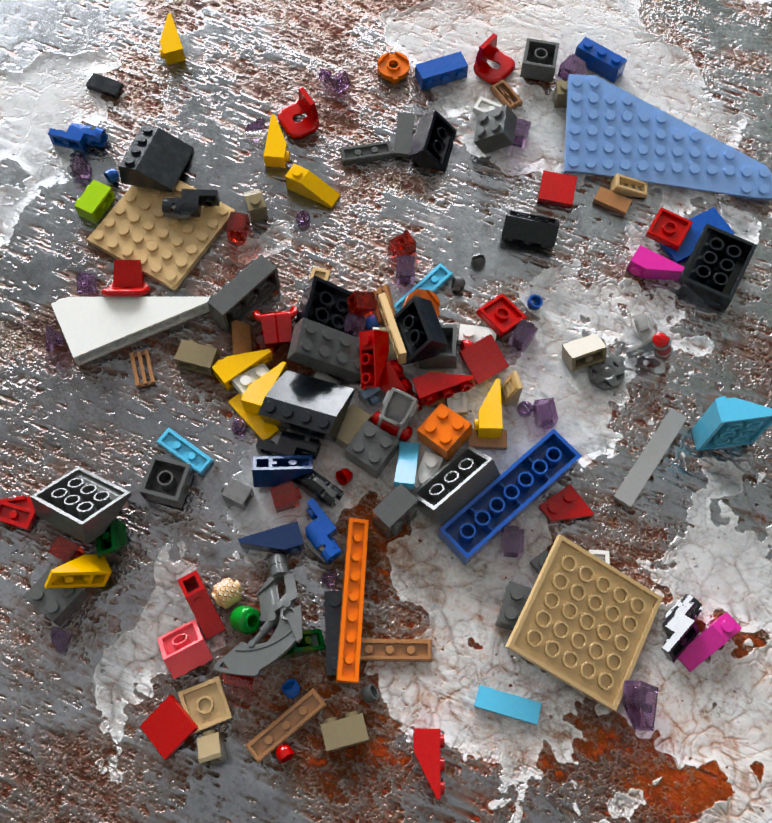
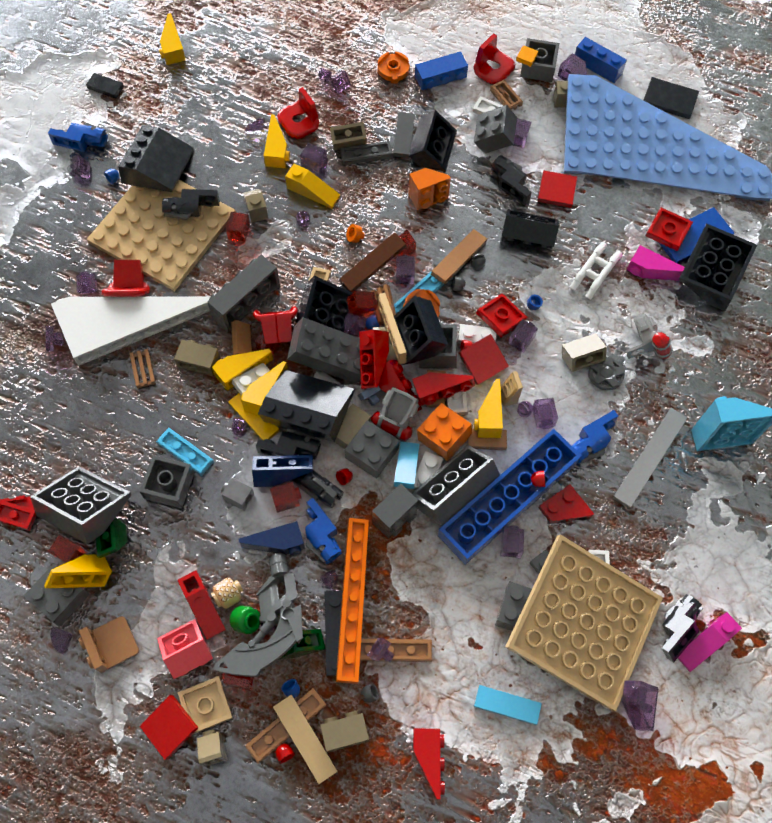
(94, 201): lime brick -> none
(108, 644): none -> medium nougat bracket
(305, 739): none -> tan tile
(314, 158): none -> clear purple brick
(348, 135): none -> dark tan brick
(354, 233): none -> orange tile
(373, 262): none -> reddish brown tile
(380, 651): none -> clear purple tile
(428, 188): none -> orange slope
(459, 256): none -> medium nougat tile
(511, 179): none -> black plate
(527, 55): none -> light orange tile
(538, 479): none -> red hinge
(595, 437): none -> blue plate
(599, 278): none -> white piece
(612, 201): medium nougat tile -> none
(617, 185): tan slope -> none
(671, 97): none -> black tile

